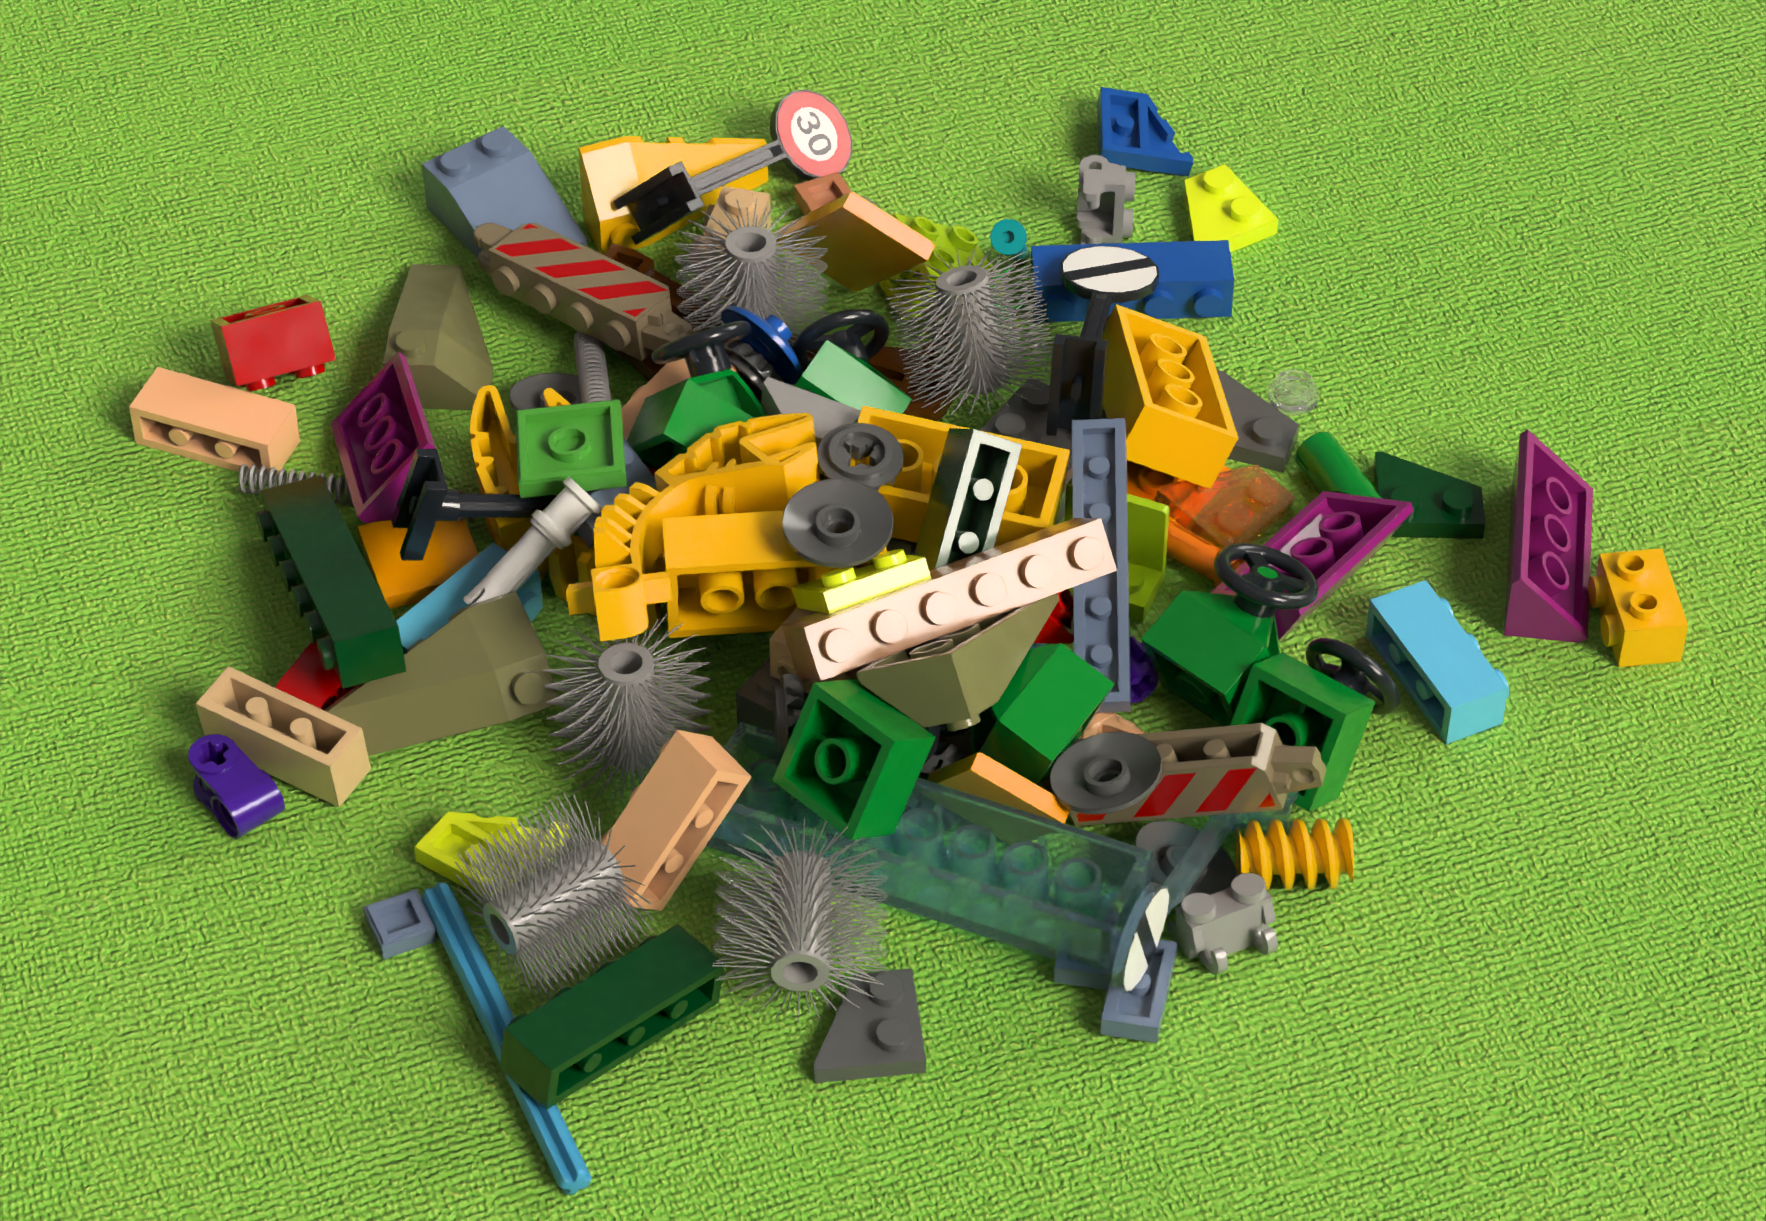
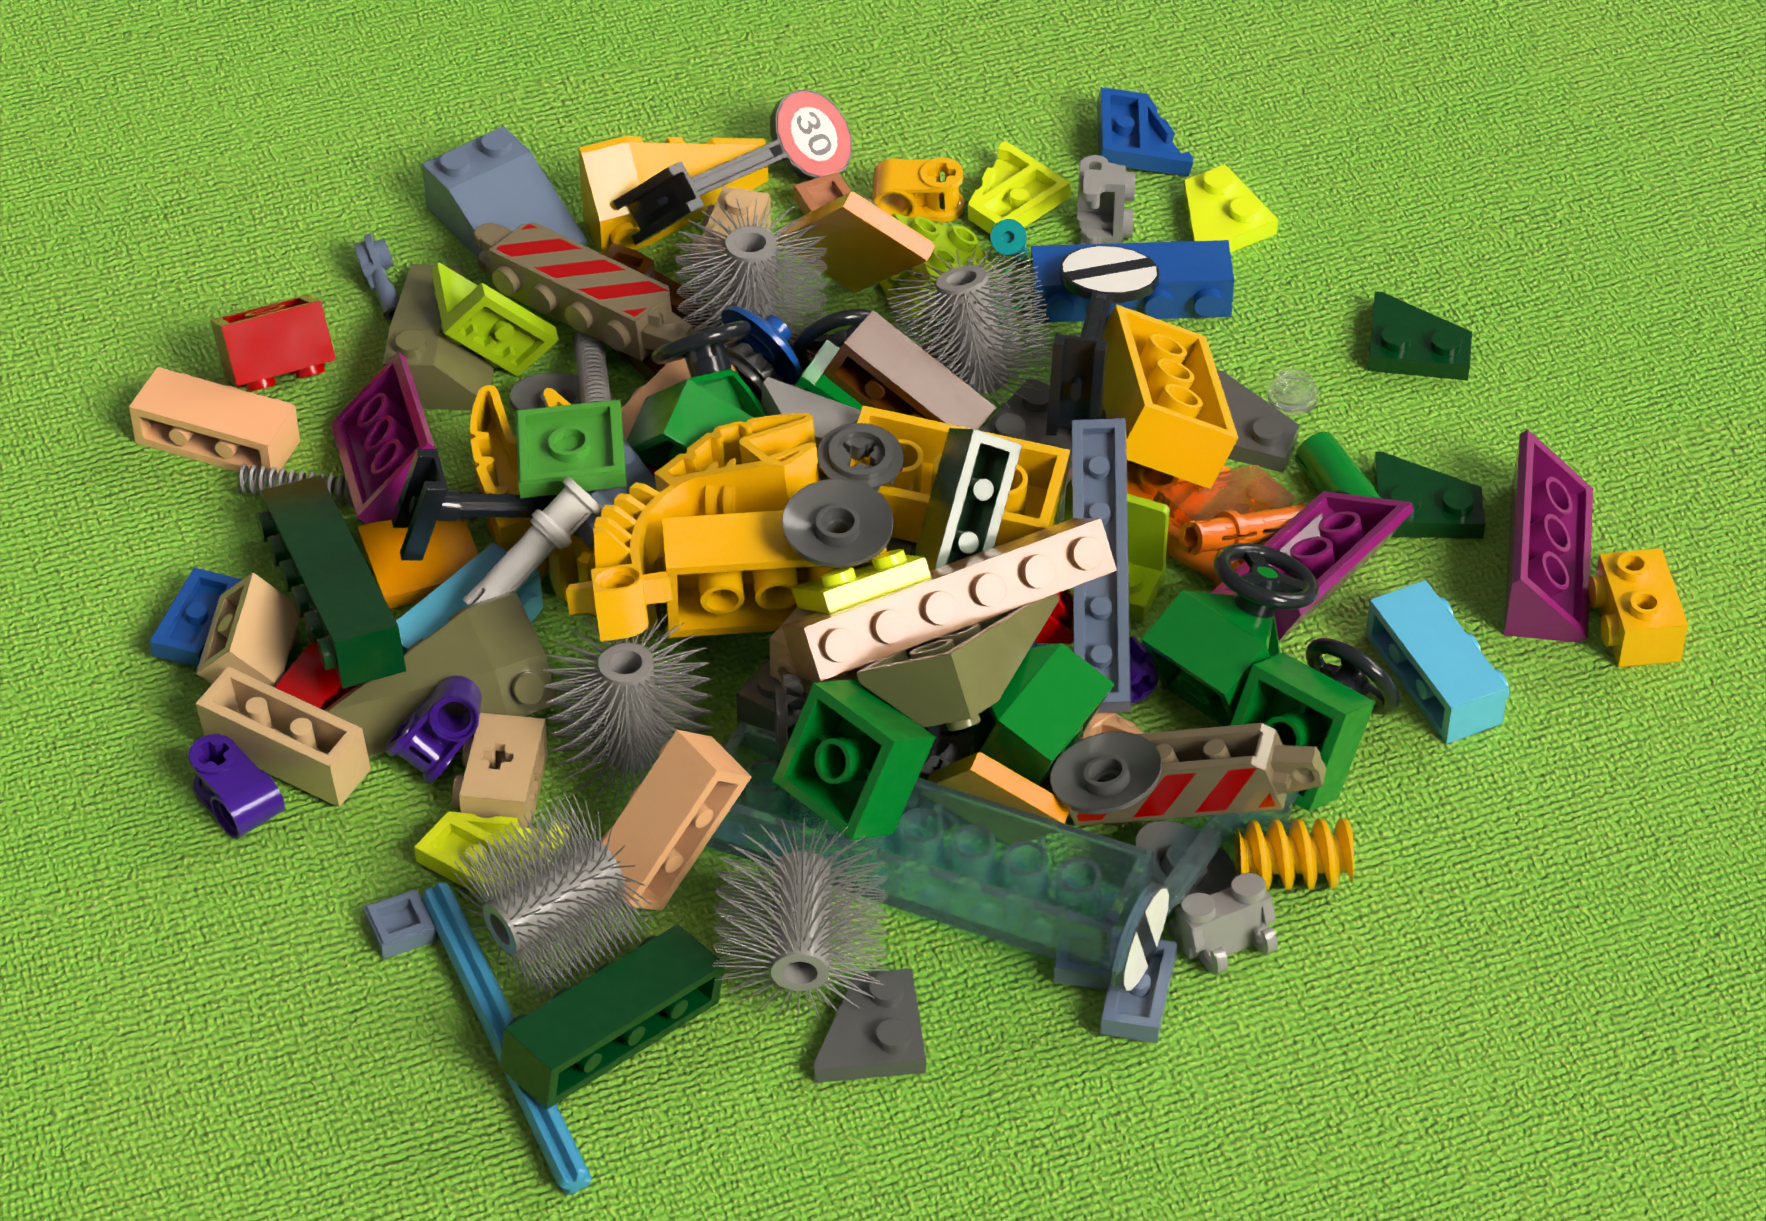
(189, 618): none -> blue plate
(250, 632): none -> tan brick
(374, 261): none -> sand blue plate
(433, 736): none -> dark purple piece
(490, 322): none -> lime bracket
(502, 768): none -> tan brick
(896, 375): none -> brick
(916, 189): none -> yellow piece
(1016, 190): none -> neon yellow wing
(1233, 528): none -> orange pin
(1416, 341): none -> dark green wing

